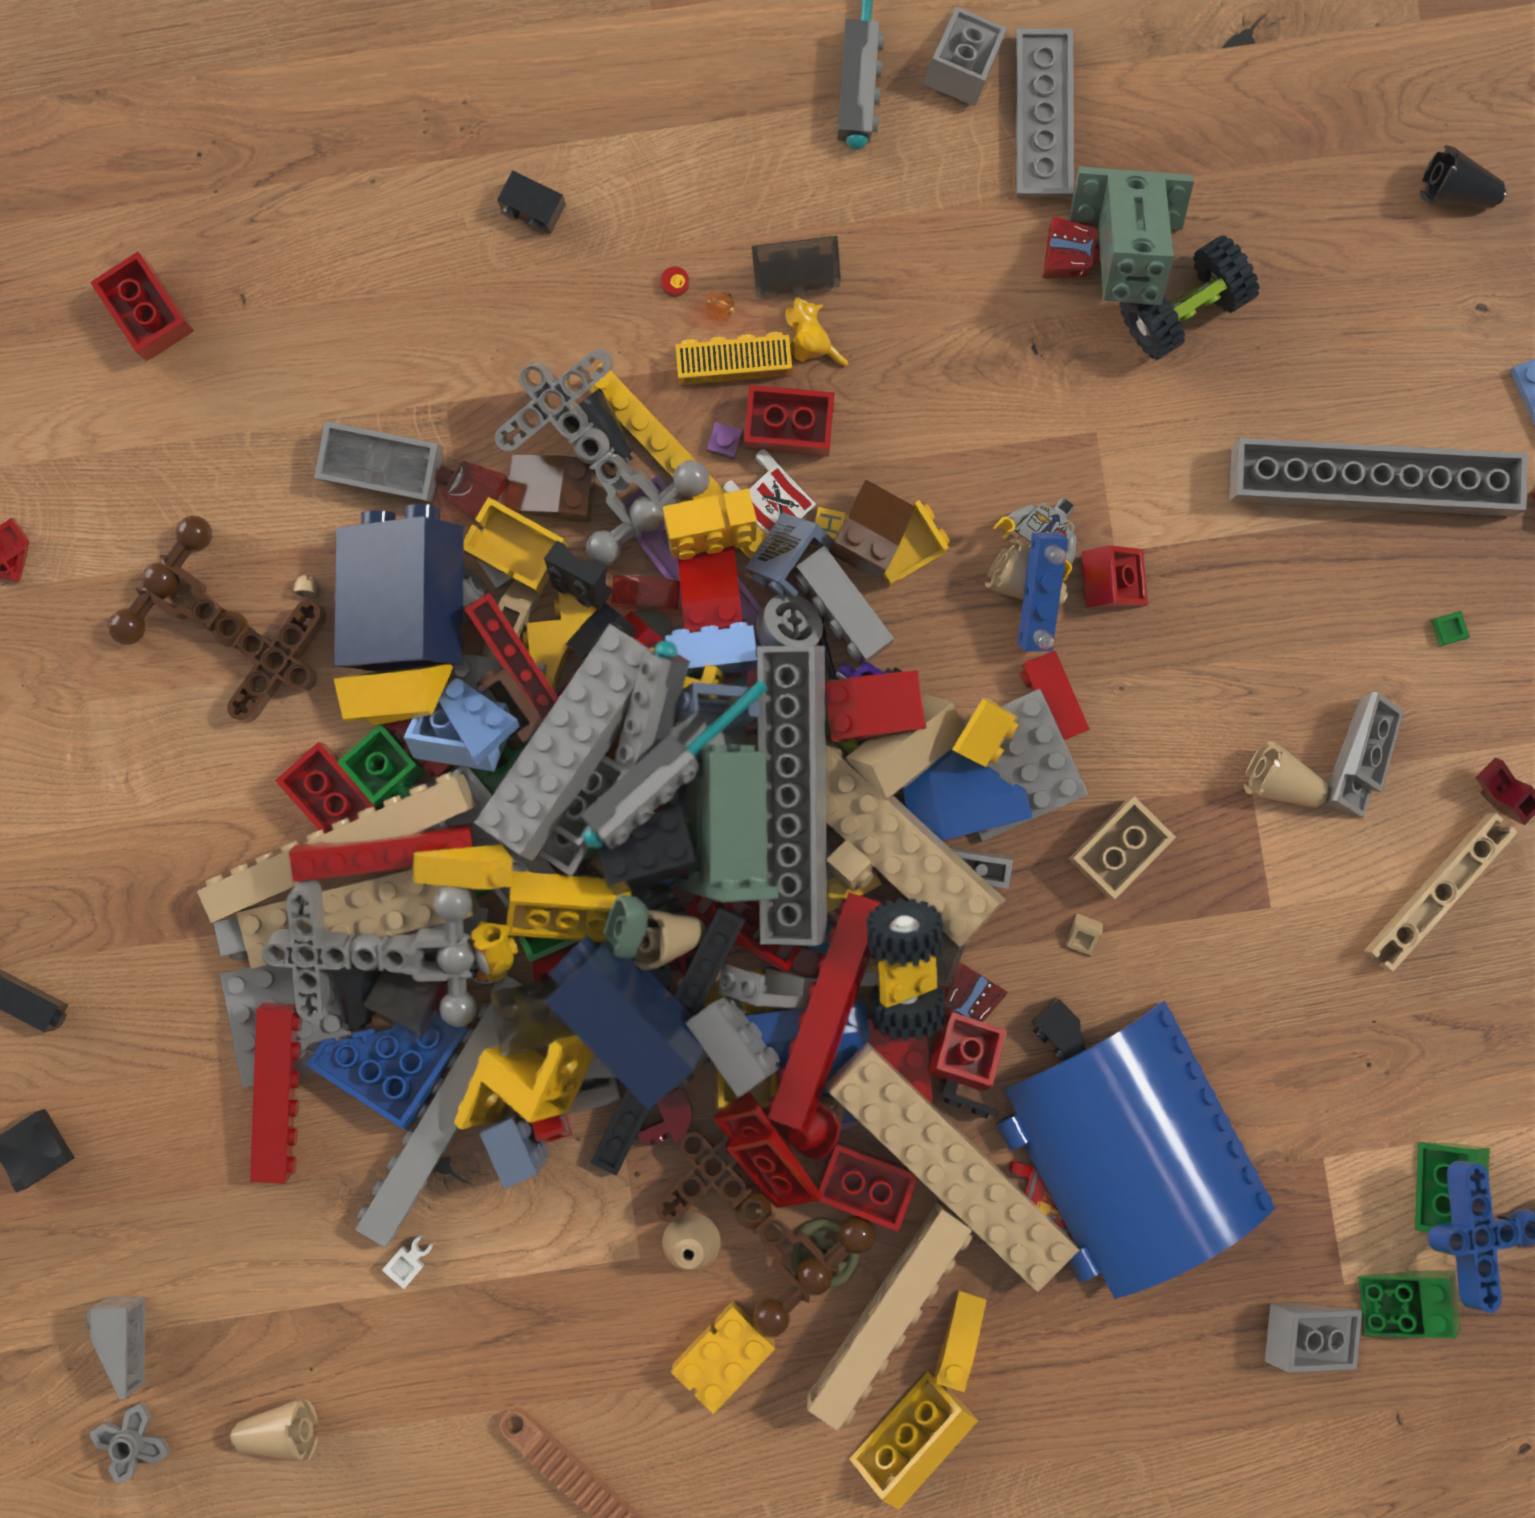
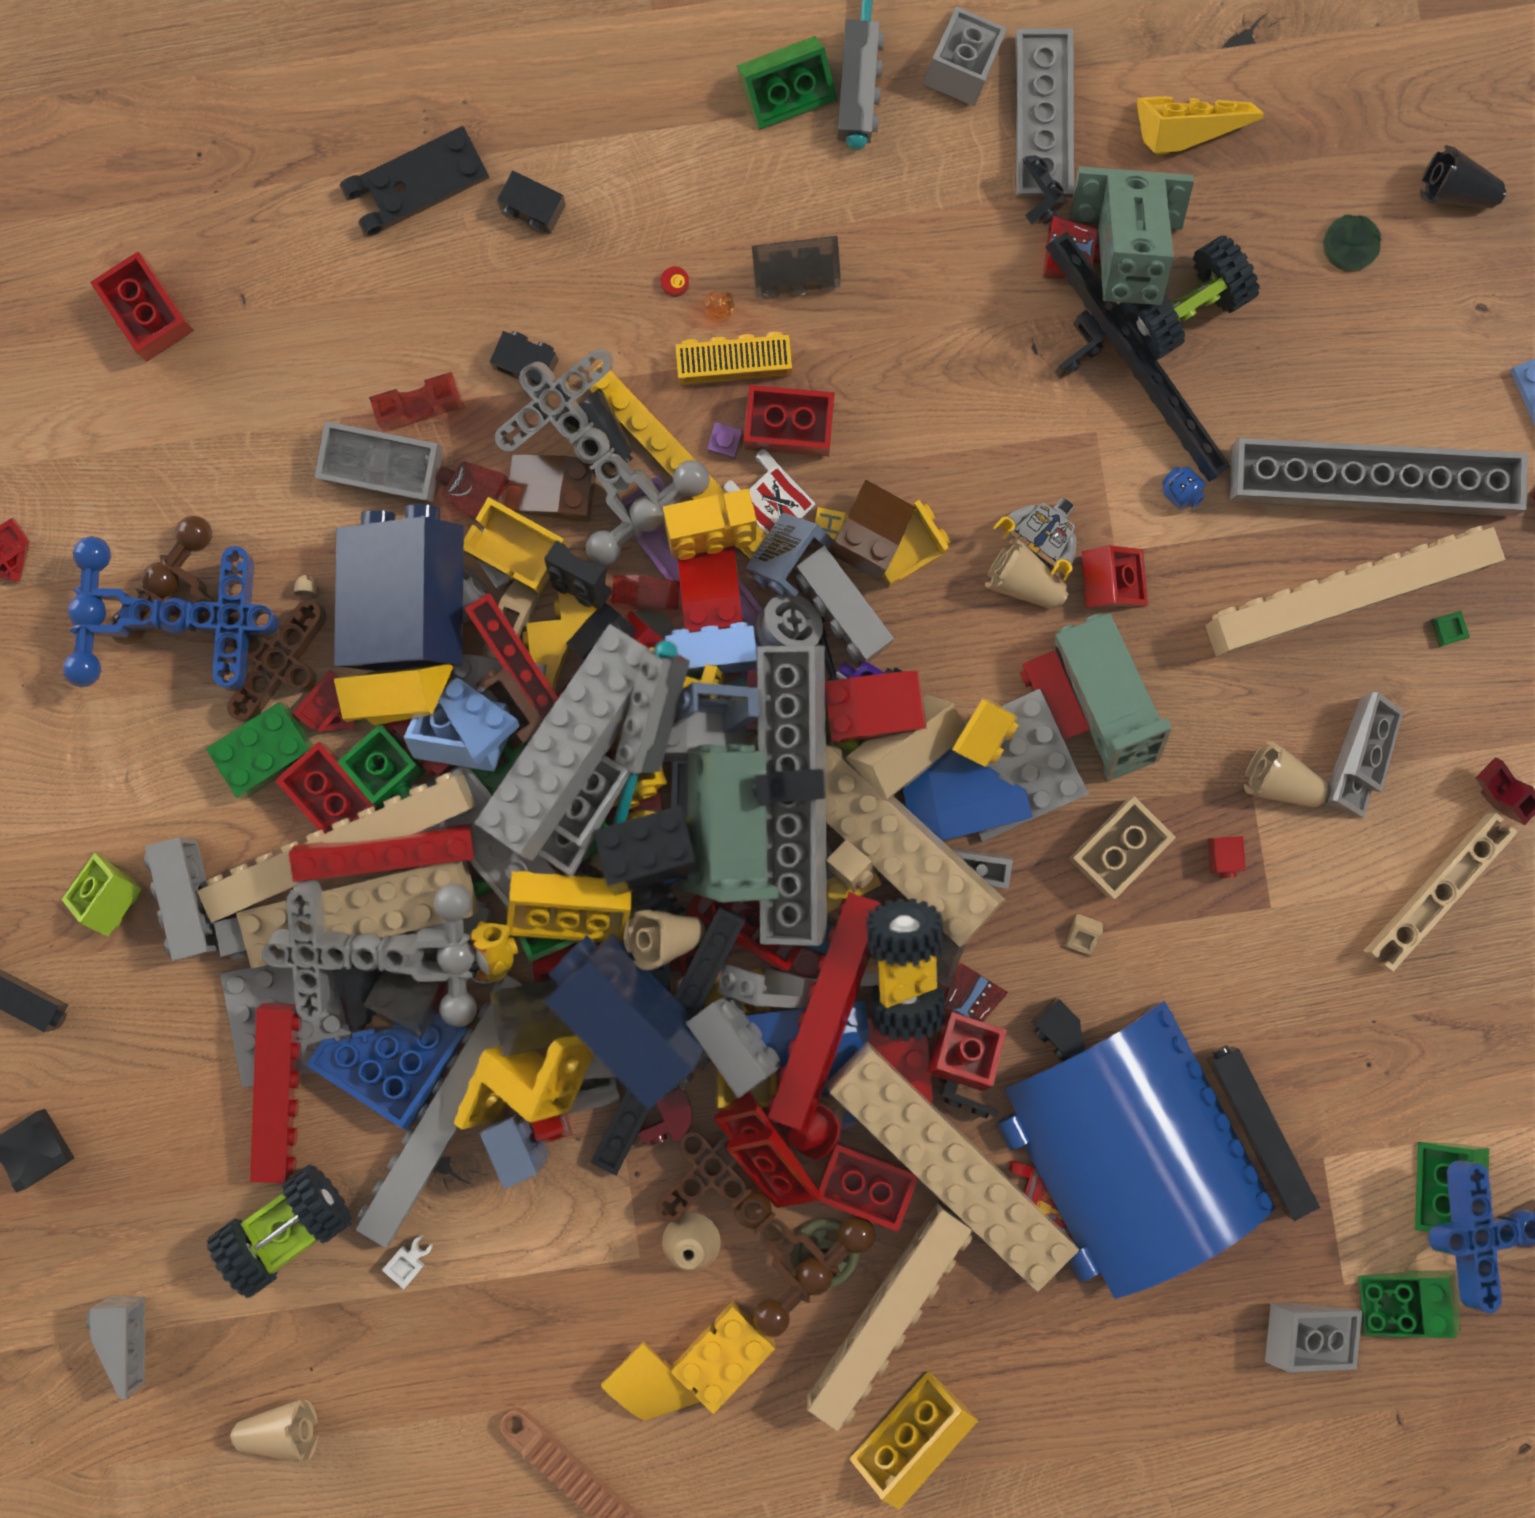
(89, 611): none -> blue piece
(101, 895): none -> lime slope
(130, 1442): light grey plant -> none
(176, 879): none -> light grey brick
(260, 750): none -> green brick
(279, 1232): none -> black plate
(321, 707): none -> red slope
(399, 409): none -> clear red arch
(429, 175): none -> black hinge
(465, 867): yellow slope -> none
(516, 353): none -> black brick
(626, 926): sand green piece -> none
(647, 1386): none -> yellow slope
(653, 781): piece -> none
(787, 82): none -> green slope
(789, 786): none -> black bracket
(810, 337): yellow animal -> none
(960, 1341): yellow slope -> none
(1042, 591): blue piece -> none
(1051, 188): none -> black bracket
(1095, 337): none -> black bracket
(1111, 696): none -> sand green brick
(1138, 357): none -> black plate
(1179, 126): none -> yellow wedge
(1183, 488): none -> blue head
(1226, 856): none -> red brick
(1263, 1132): none -> black brick
(1352, 242): none -> clear green tile
(1359, 589): none -> tan brick

